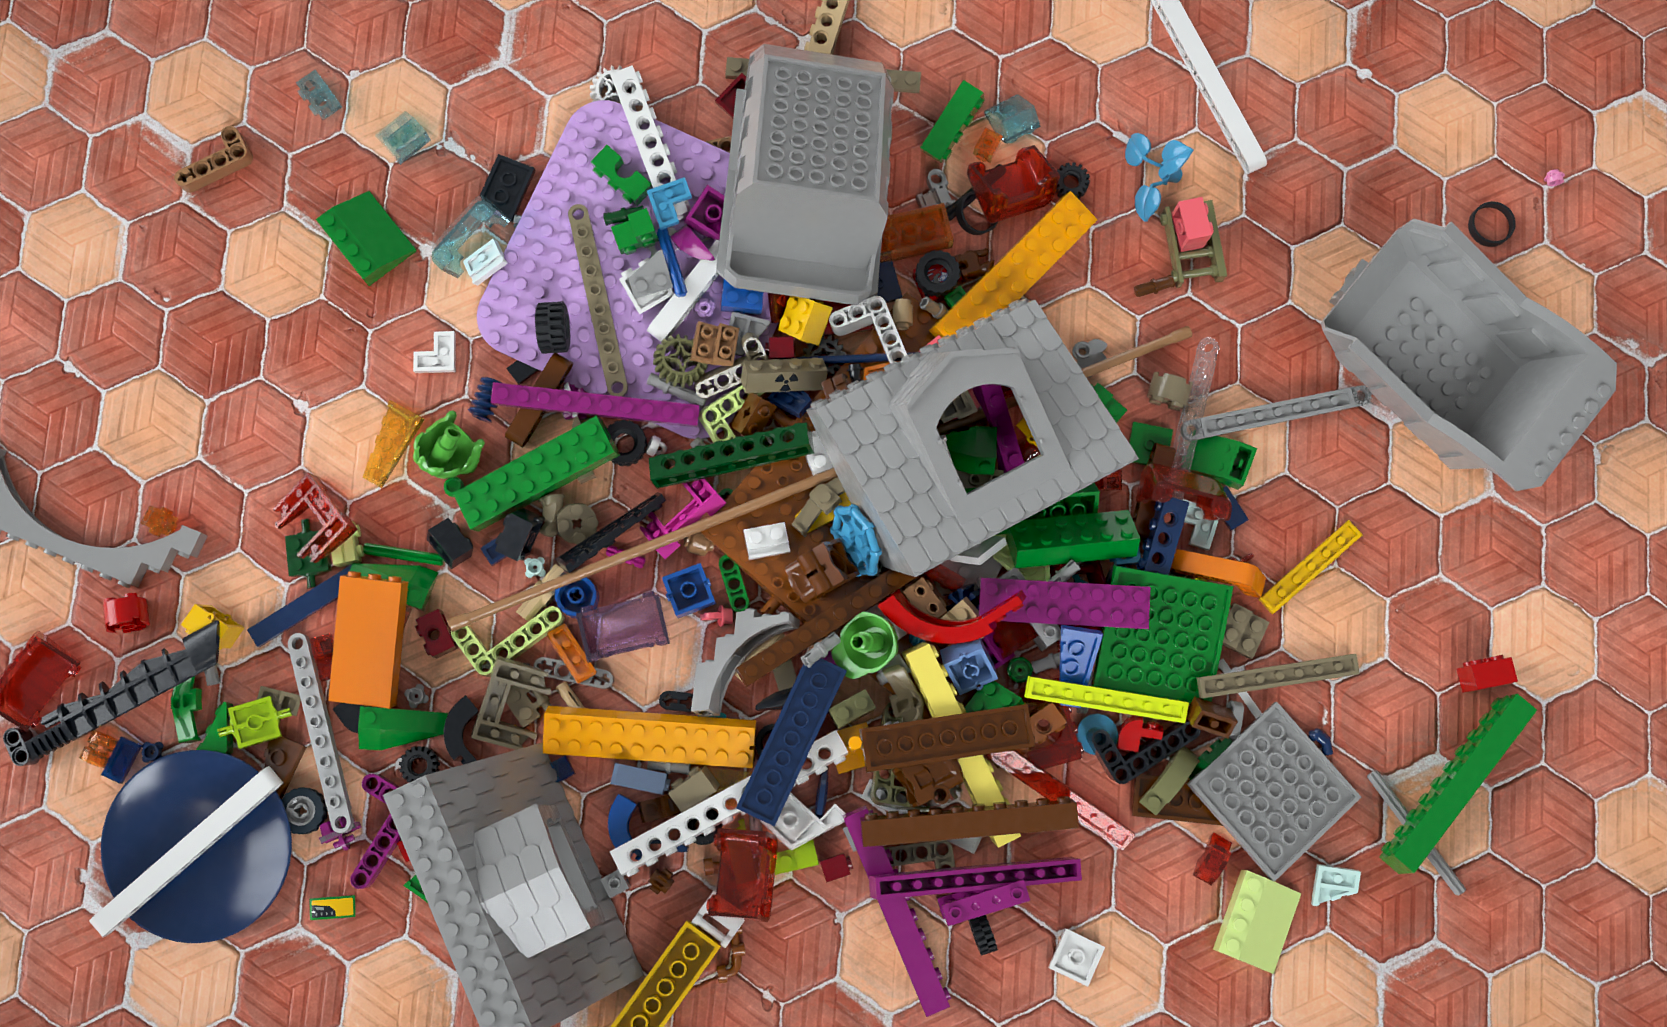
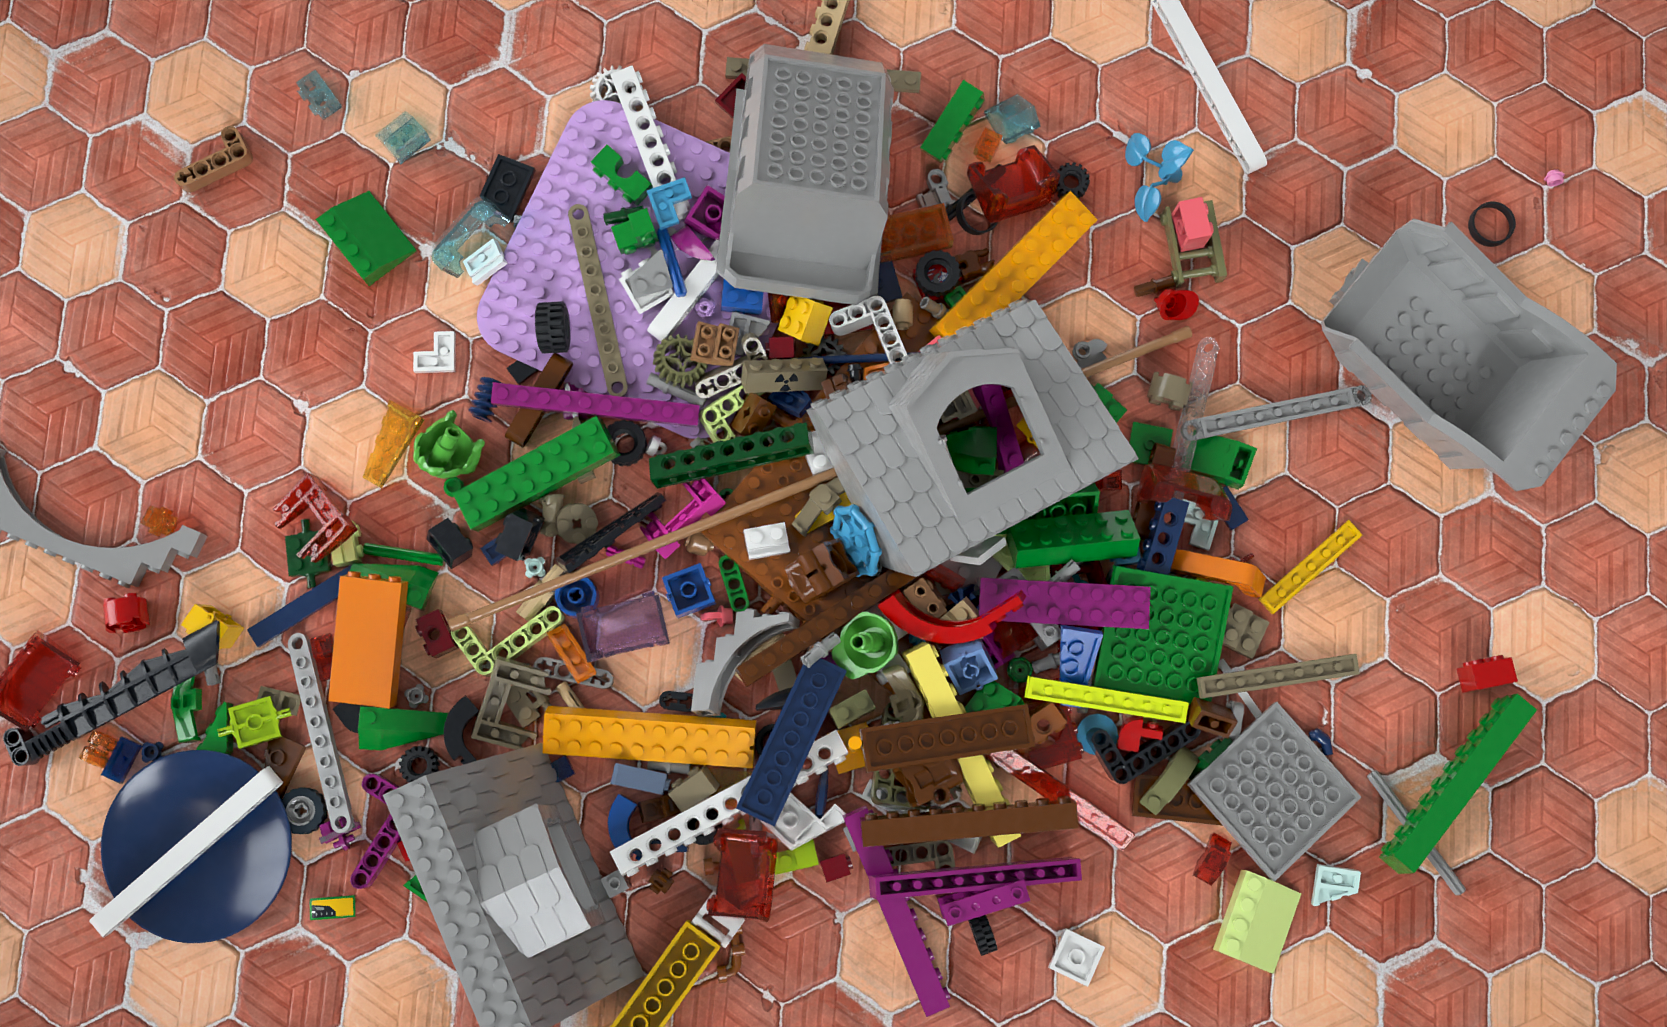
(1177, 304): none -> red piece

